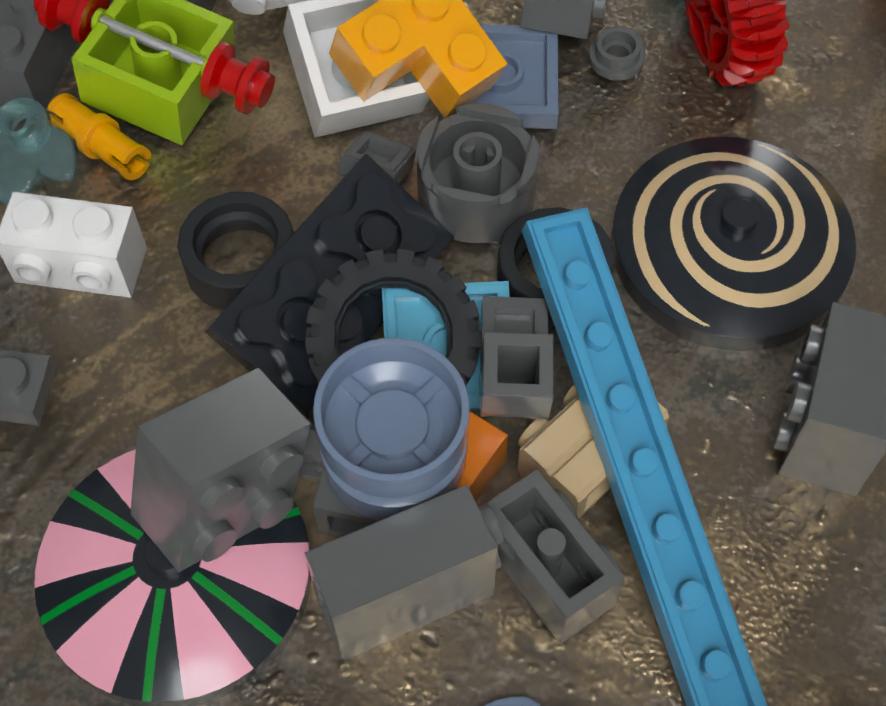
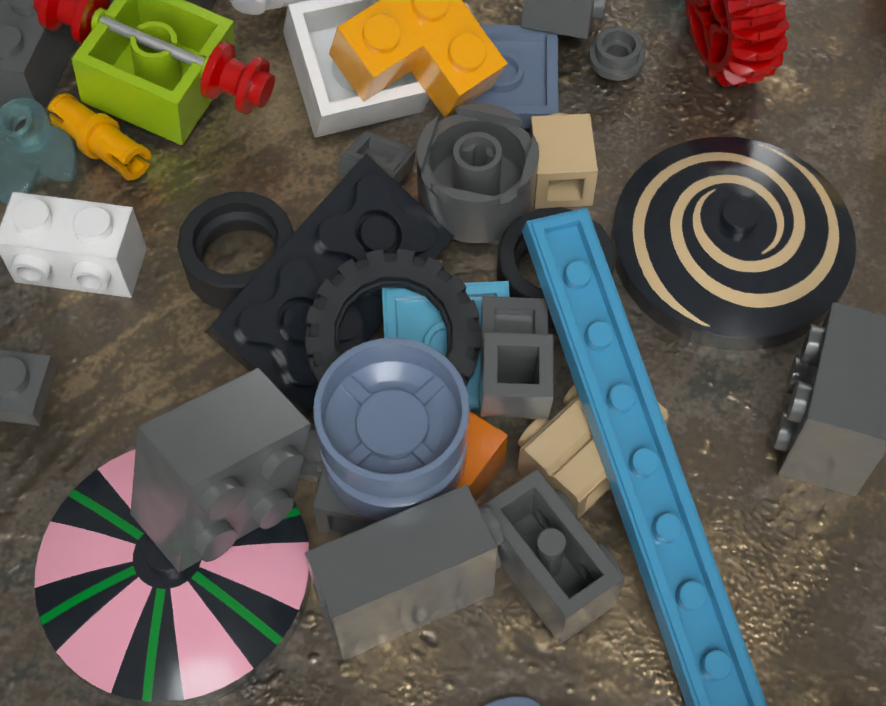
(566, 160): none -> tan brick

